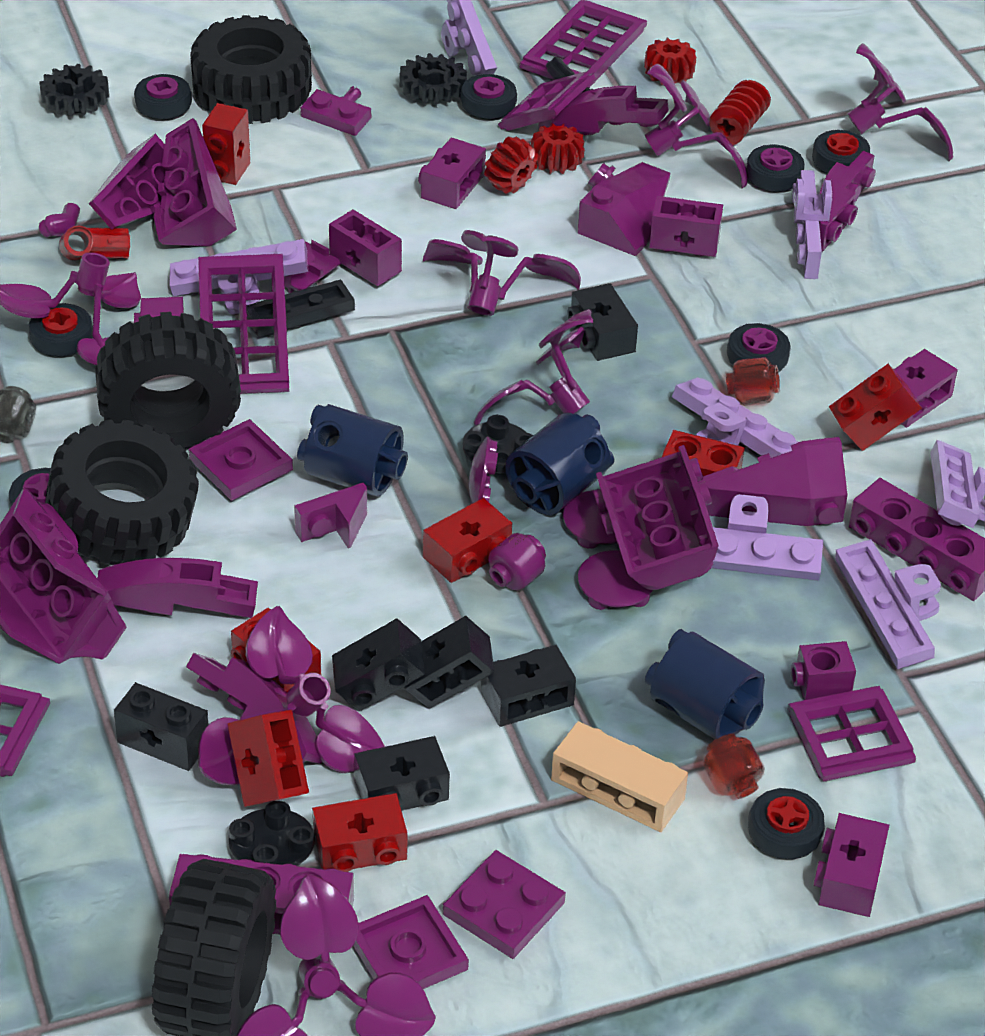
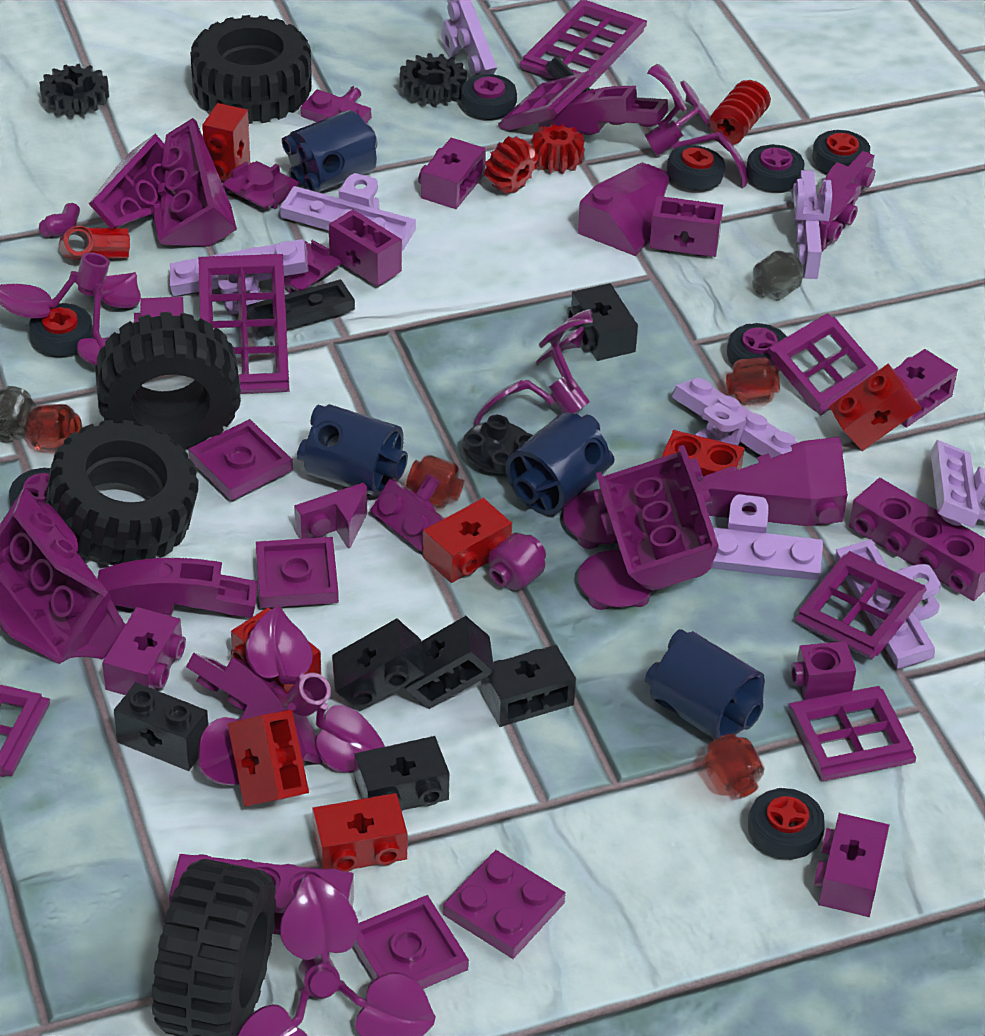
(51, 425): none -> clear red head
(144, 651): none -> magenta brick
(163, 96): black wheel -> none
(260, 184): none -> magenta piece
(272, 836): black dish -> none
(297, 572): none -> magenta plate
(321, 209): none -> lavender plate
(331, 151): none -> dark blue cylinder
(408, 510): none -> magenta plate
(443, 470): none -> clear red head
(482, 464): magenta dish -> none
(486, 289): magenta plant -> none
(602, 174): magenta plate -> none
(619, 776): light nougat brick -> none
(674, 56): red gear -> none
(695, 167): none -> black wheel
(777, 275): none -> clear smoke head
(805, 339): none -> magenta piece
(870, 109): magenta plant -> none
(879, 577): none -> magenta piece

